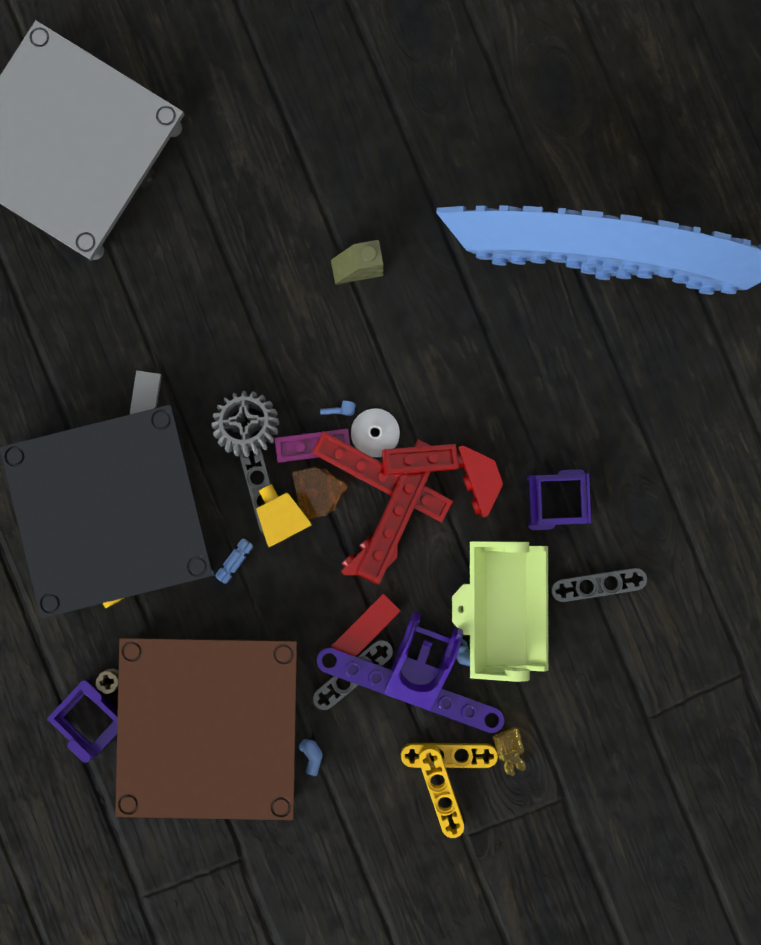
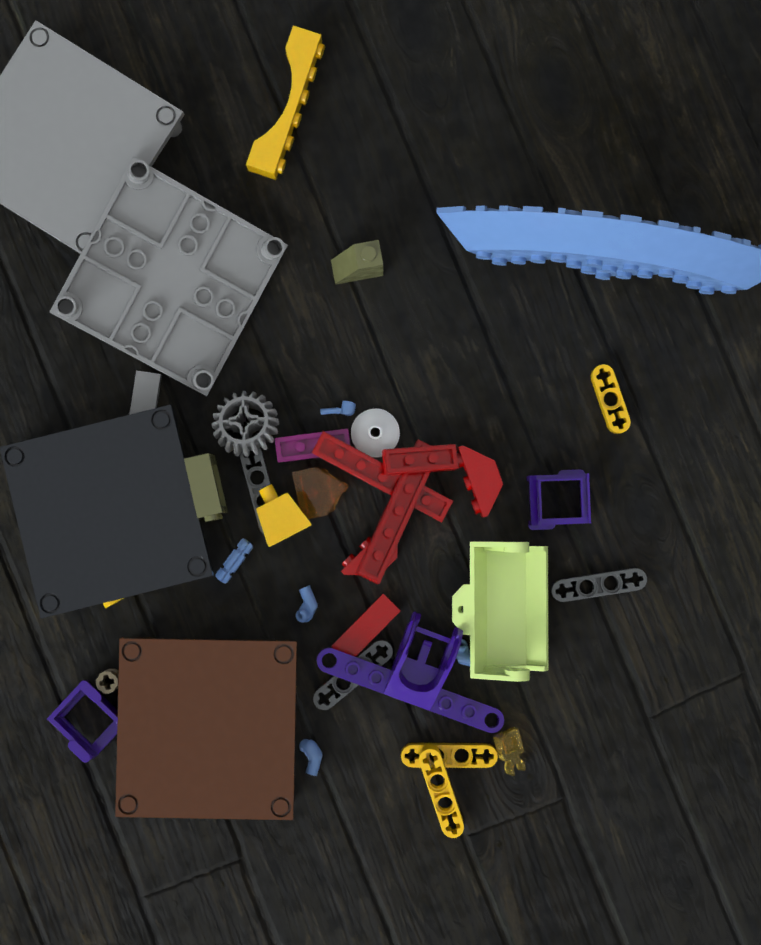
(168, 277): none -> light grey piece
(206, 487): none -> olive window
(269, 150): none -> yellow arch
(308, 606): none -> medium blue arm
(597, 384): none -> yellow beam

